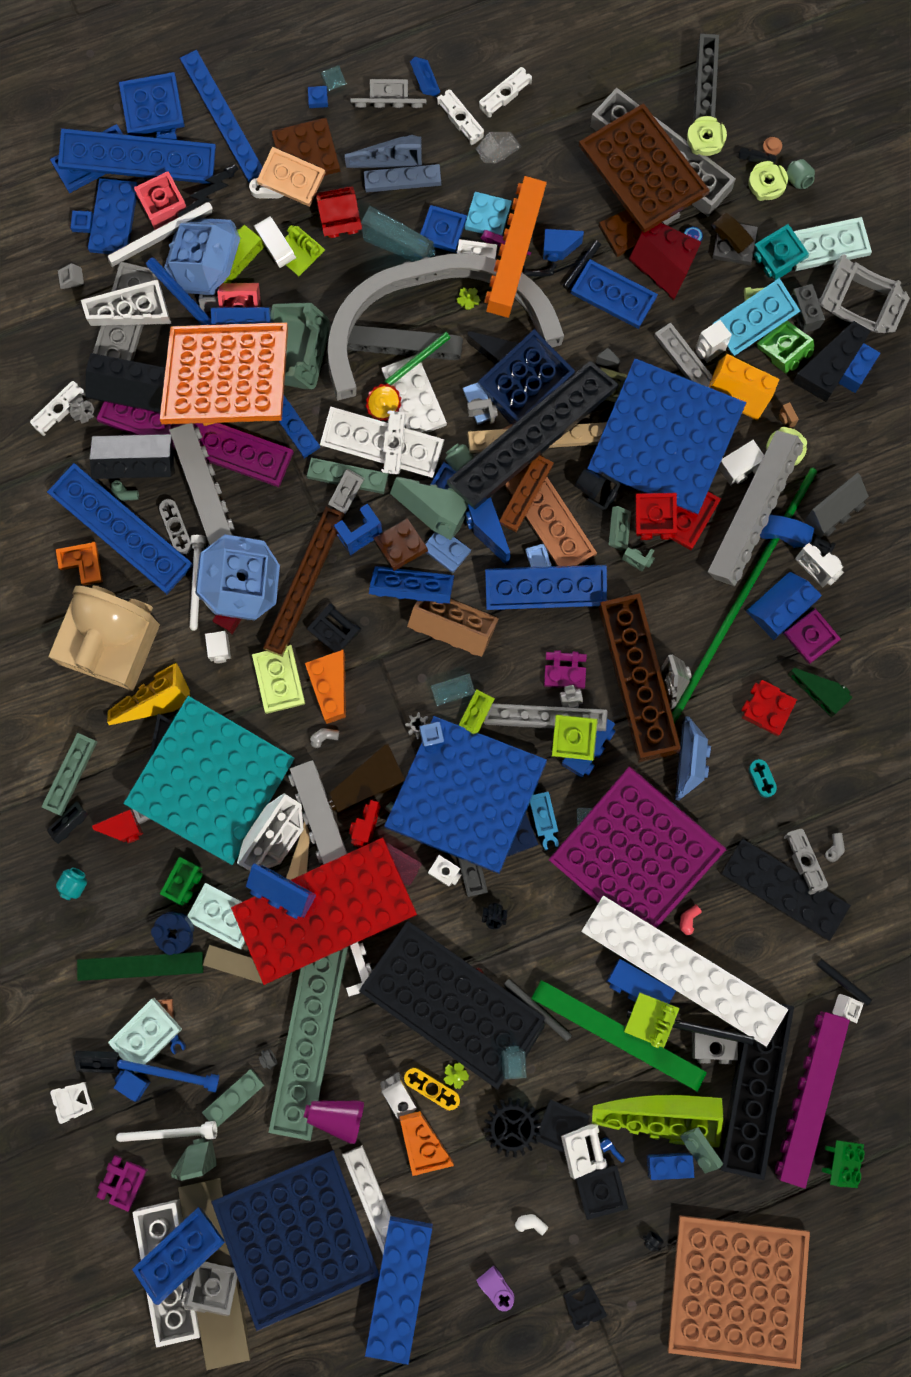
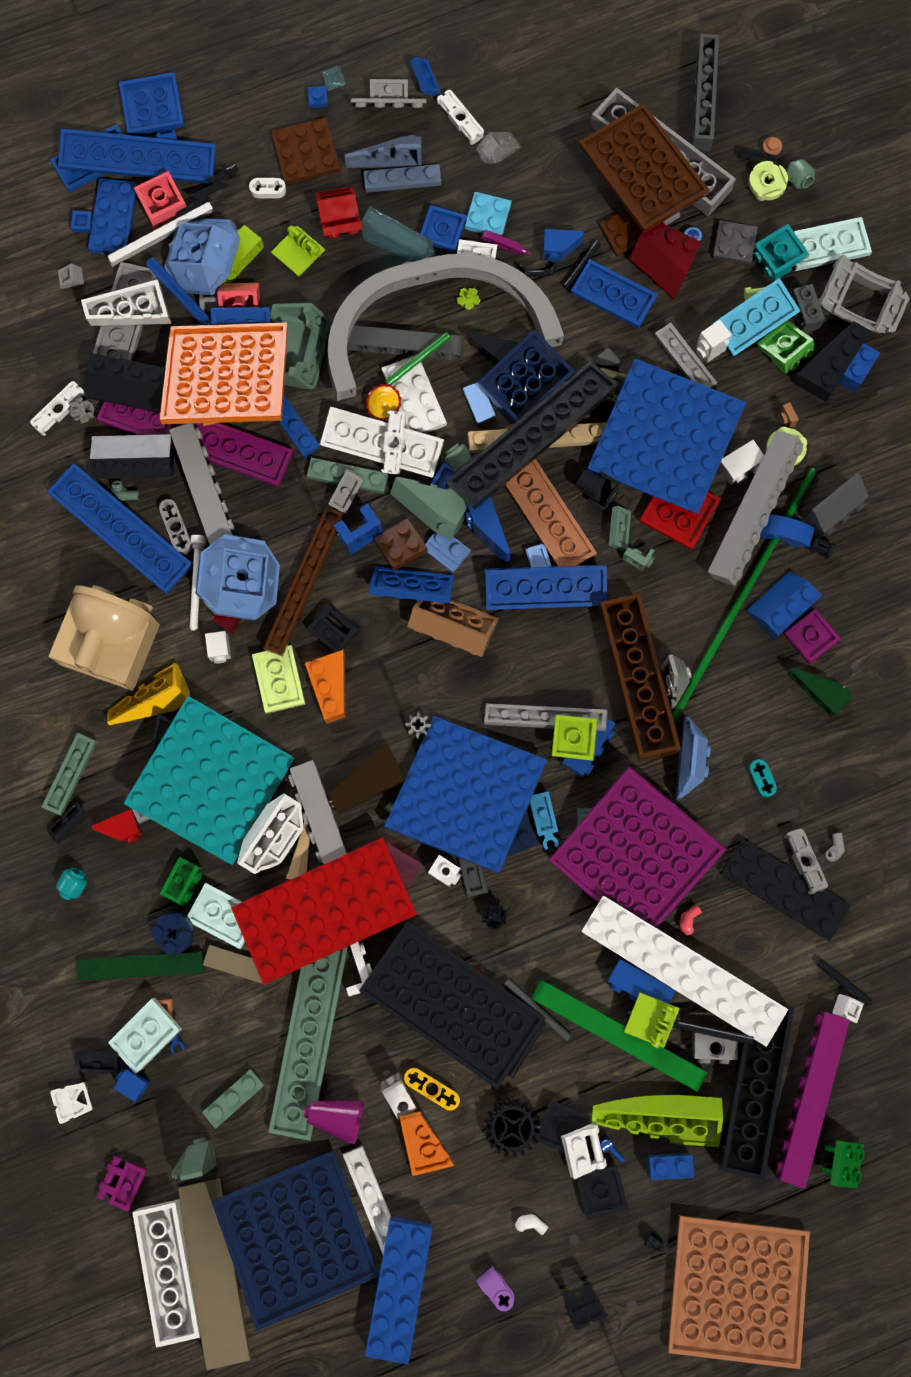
(82, 556): orange plate -> none
(178, 1256): blue plate -> none
(207, 1130): white piece -> none
(208, 1082): blue piece -> none
(210, 1289): light grey plate -> none
(222, 115): blue plate -> none
(267, 1059): dark grey plate -> none
(274, 242): white beam -> none
(279, 891): blue slope -> none
(291, 176): light nougat plate -> none
(322, 734): light grey arm -> none
(363, 830): red plate -> none
(431, 733): medium blue plate -> none
(453, 689): clear light blue plate -> none
(456, 1075): lime plant -> none
(476, 712): lime plate -> none
(480, 407): light grey bracket -> none
(495, 99): white piece -> none
(513, 1063): clear light blue brick -> none
(516, 246): orange brick -> none
(526, 493): dark orange plate -> none
(565, 676): magenta plate -> none
(570, 697): light grey gear -> none
(656, 515): red plate -> none
(701, 1150): sand green plate -> none
(706, 146): yellowish green plate -> none
(735, 233): dark brown slope -> none
(744, 383): light orange slope -> none
(768, 707): red plate -> none
(822, 569): white plate -> none

